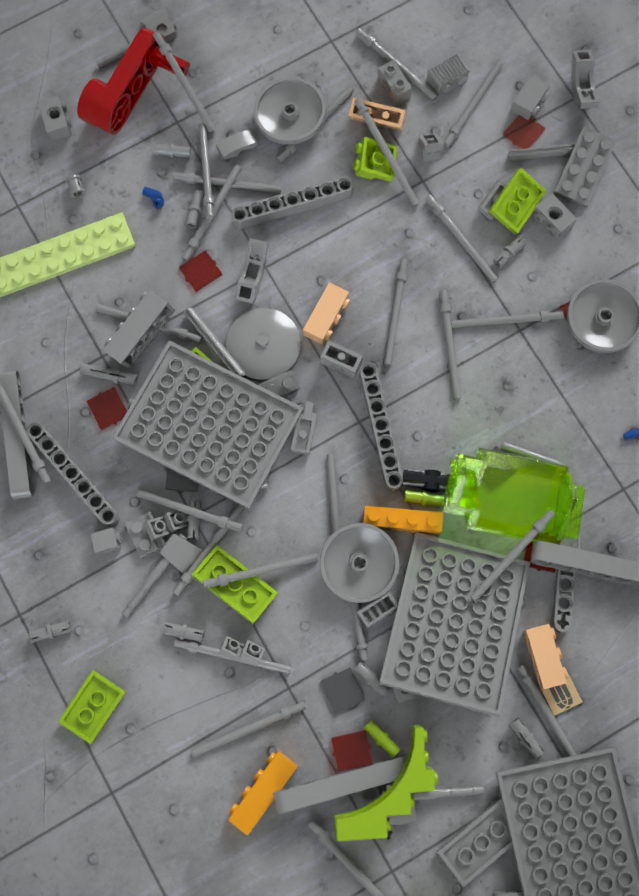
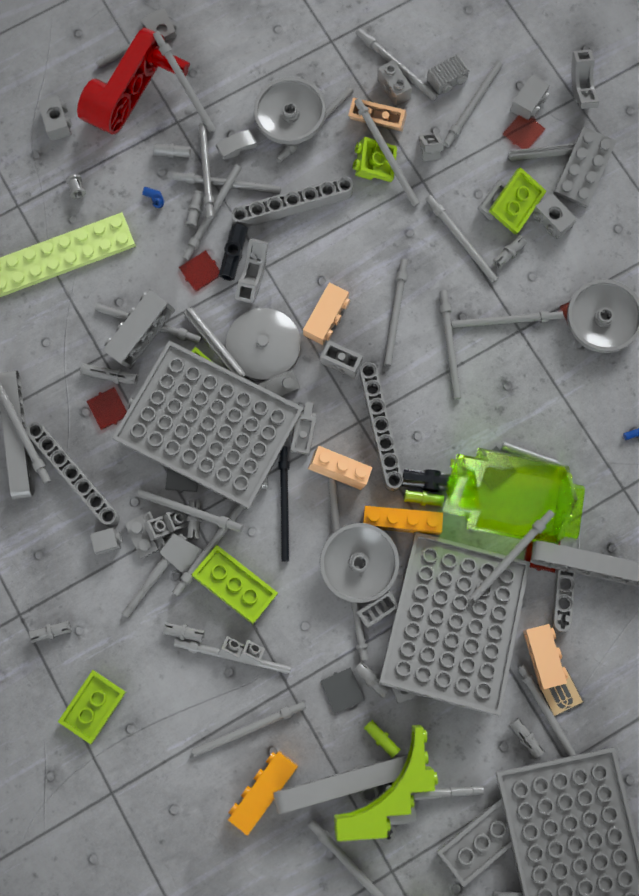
(224, 579): light grey bar -> none
(231, 261): none -> black piece
(284, 466): none -> black bar
(340, 468): none -> light nougat brick
(351, 750): clear red piece -> none

